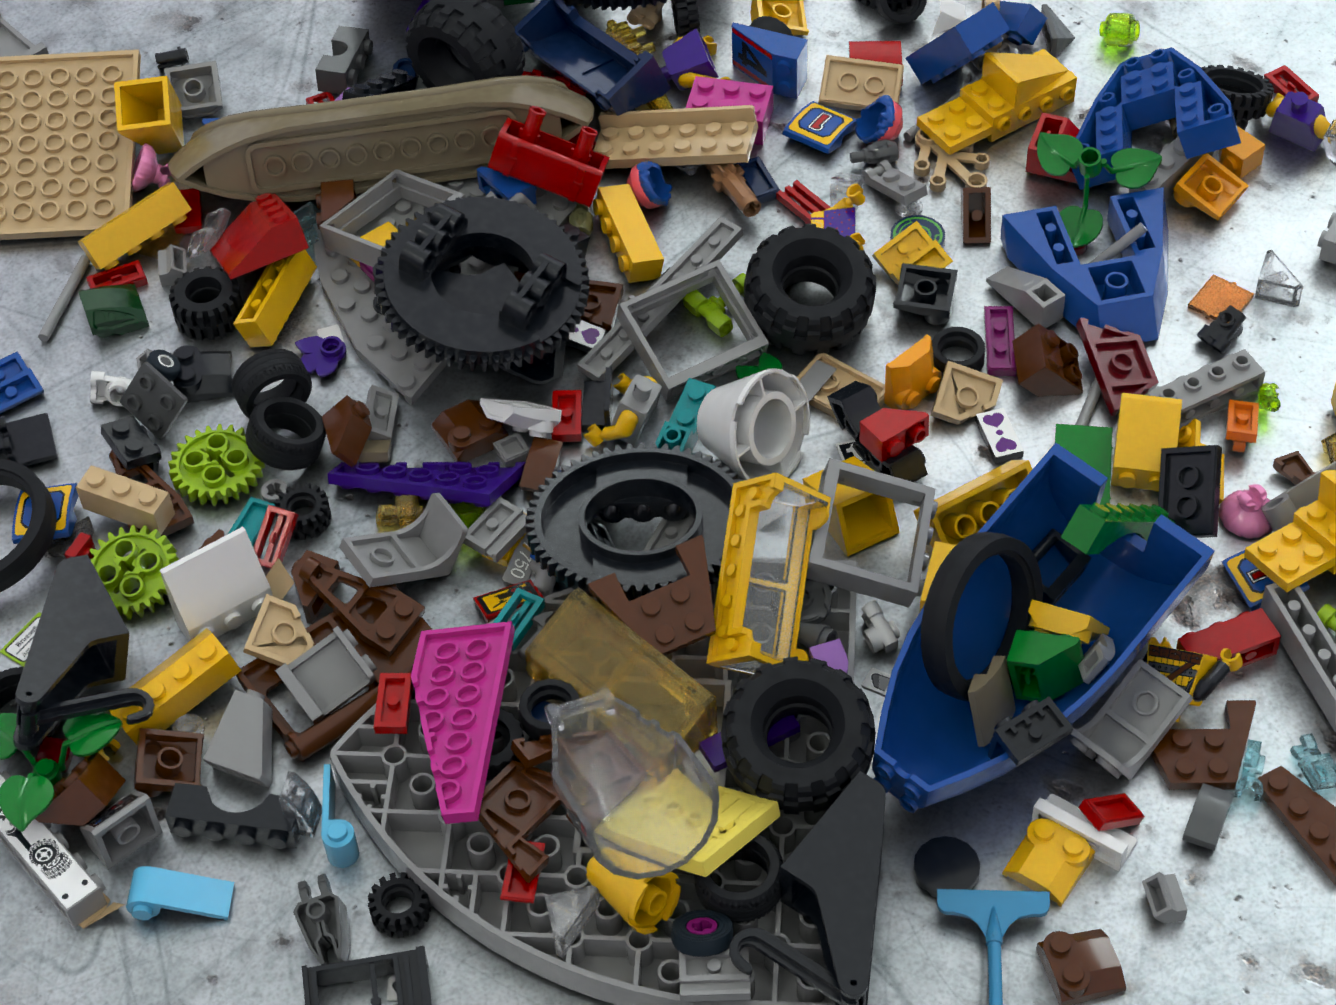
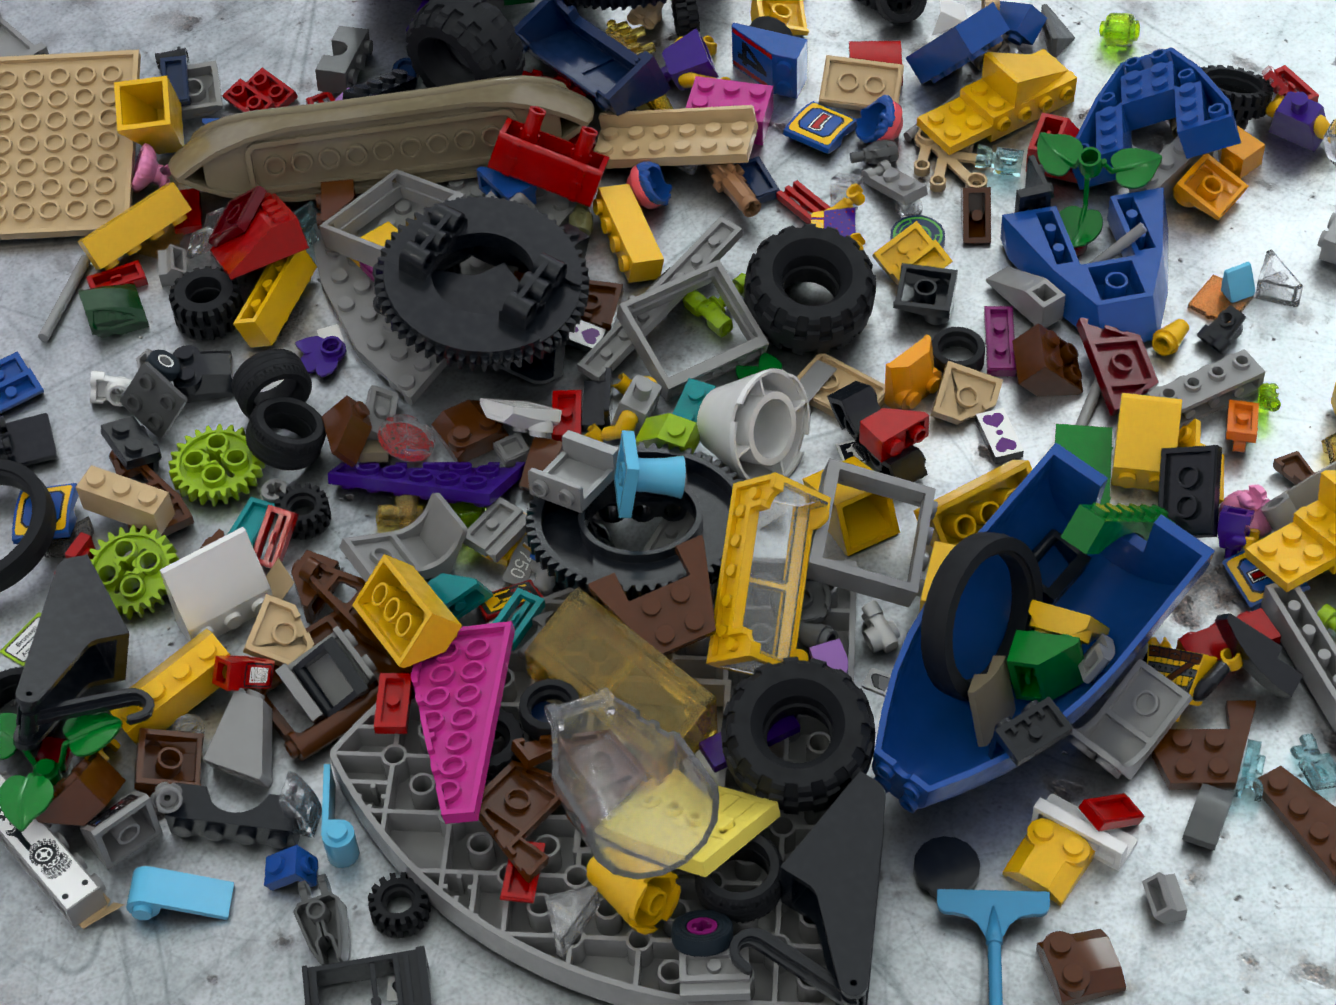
(170, 805): none -> light grey plate
(177, 71): none -> dark blue tile
(237, 216): none -> dark red tile
(243, 672): none -> red leg
(260, 92): none -> red slope
(289, 867): none -> blue bracket
(346, 668): none -> black tile
(405, 613): none -> yellow slope
(406, 438): none -> clear tile
(460, 593): none -> teal slope
(576, 473): none -> light grey panel
(647, 475): none -> medium azure plant
(669, 430): none -> lime slope
(1004, 160): none -> clear light blue plate
(1037, 190): none -> black bracket
(1168, 339): none -> yellow cone
(1234, 529): none -> dark purple piece
(1238, 282): none -> medium azure slope
(1259, 656): none -> black slope
(1276, 80): none -> red tile

